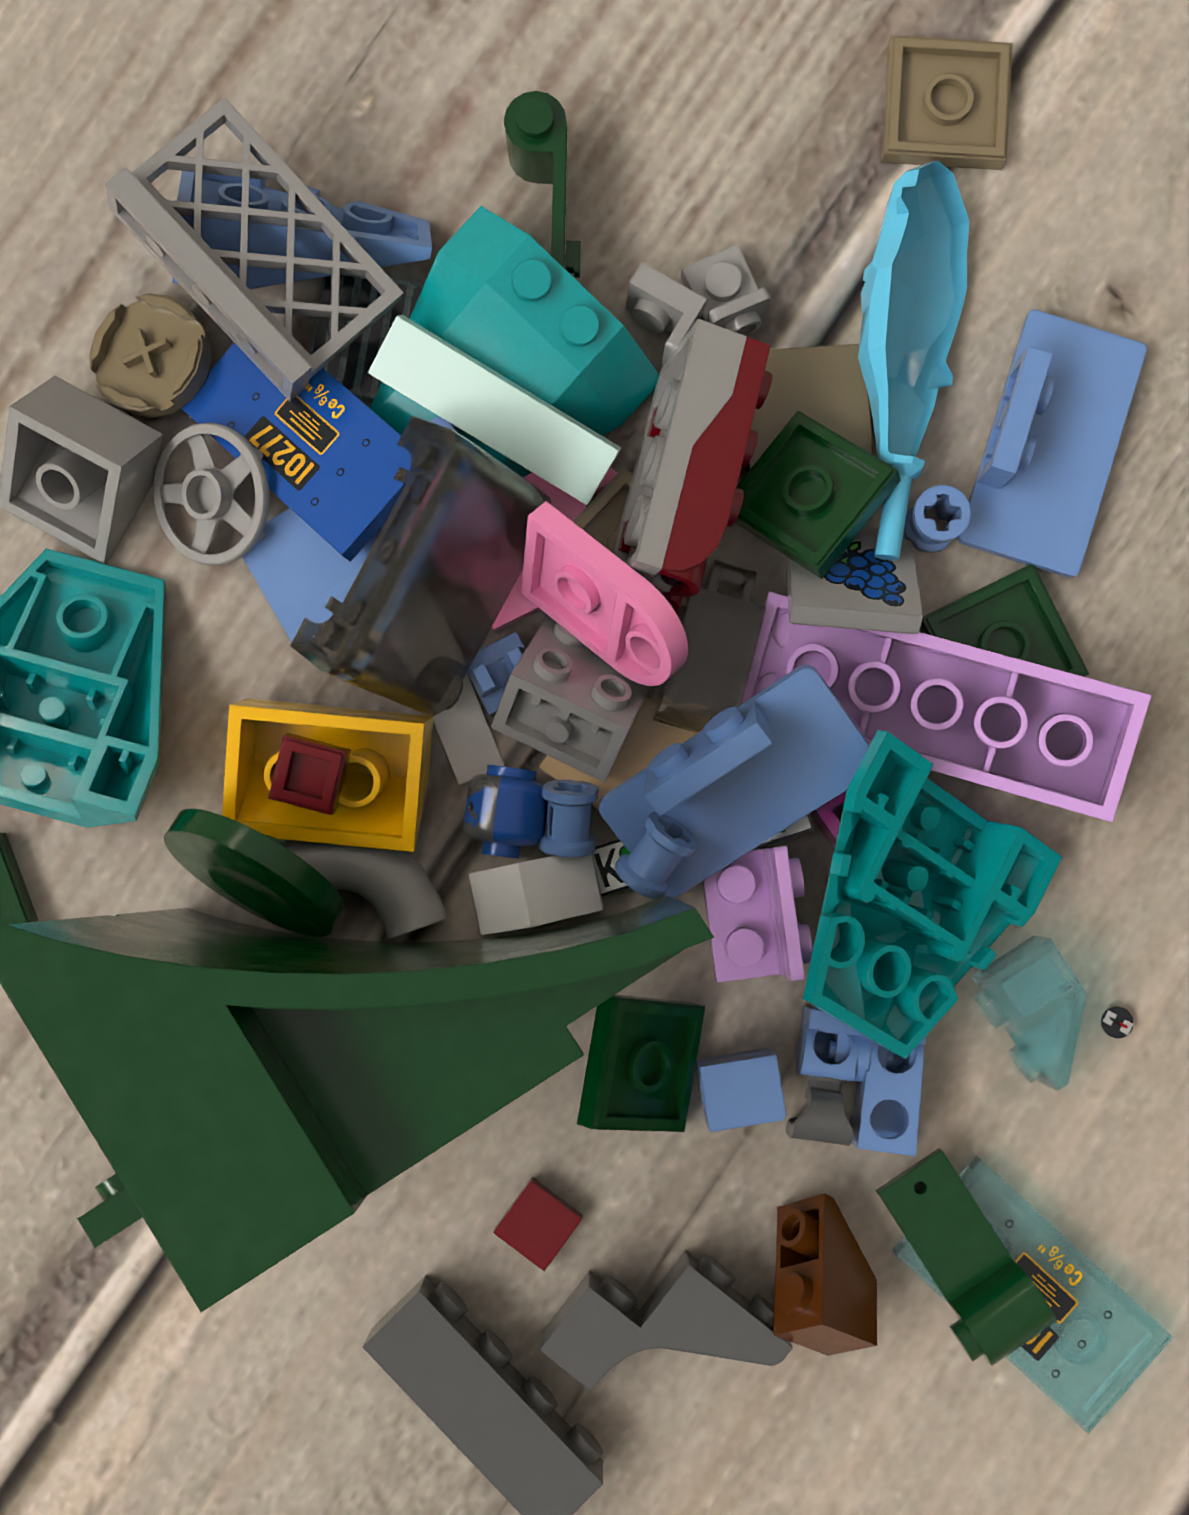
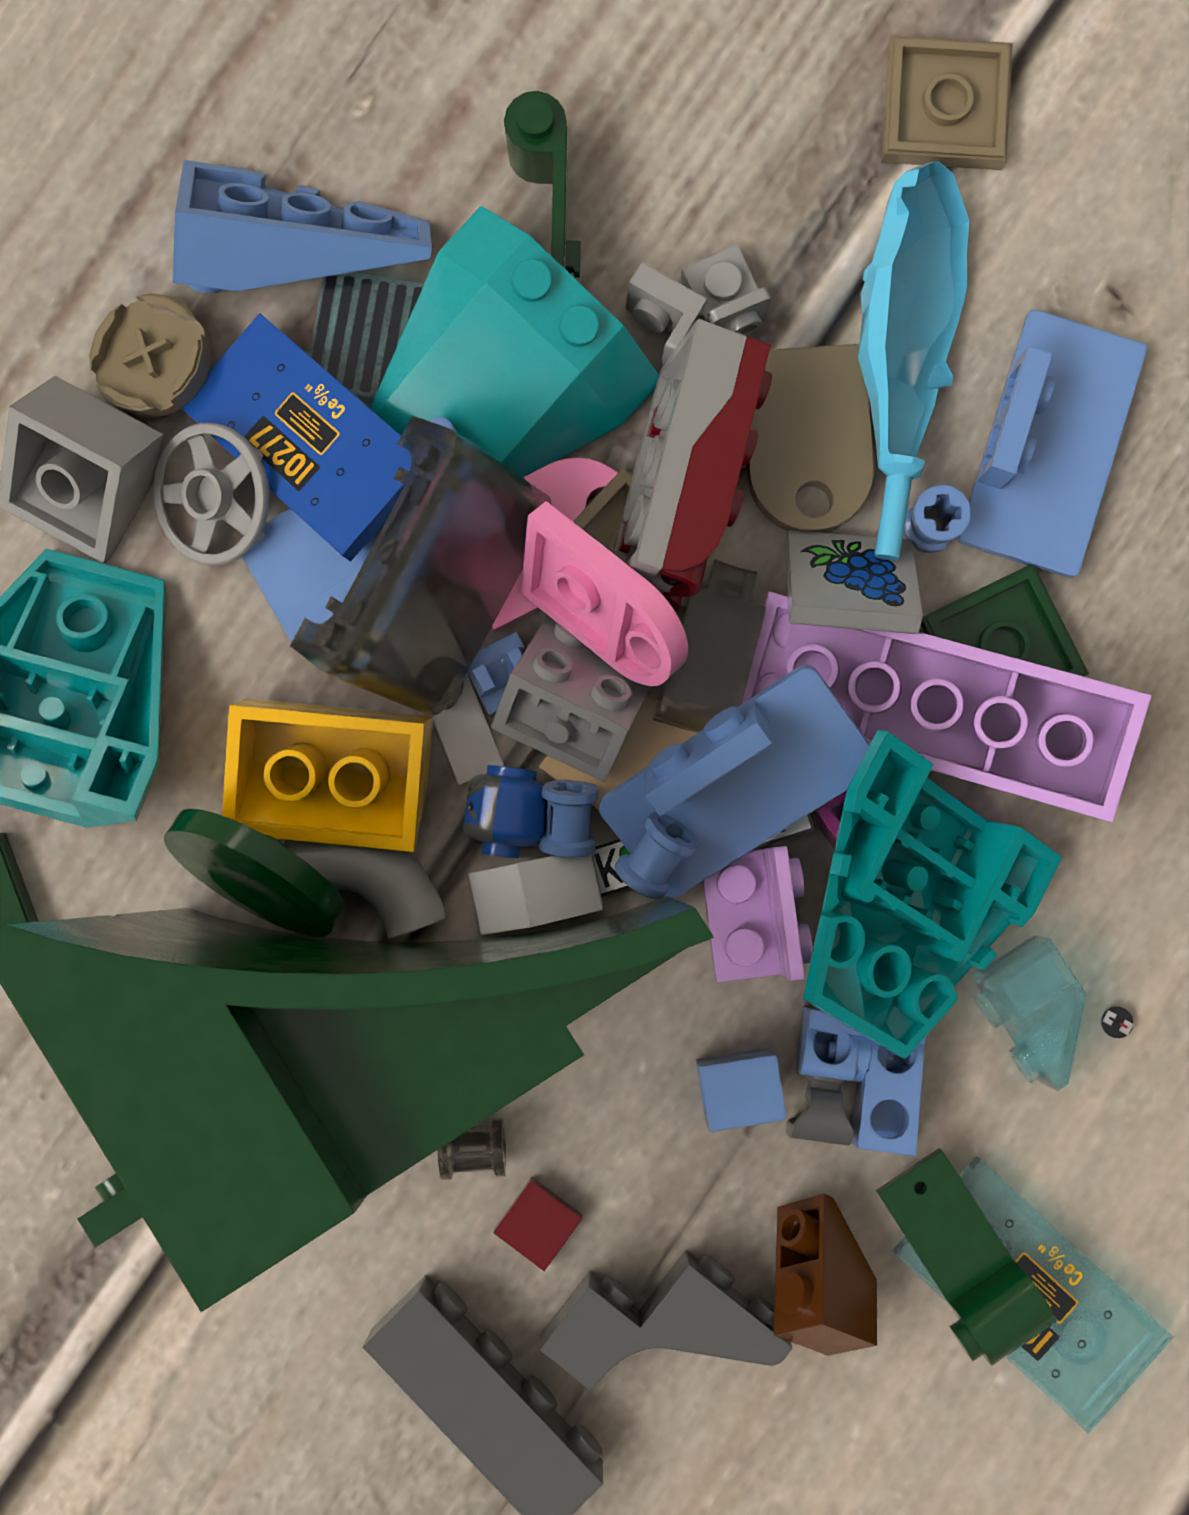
(204, 270): light grey fence -> none
(309, 773): dark red tile -> none
(491, 1159): none -> clear smoke bush
(493, 409): light aqua tile -> none
(641, 1064): dark green tile -> none
(813, 493): dark green tile -> none

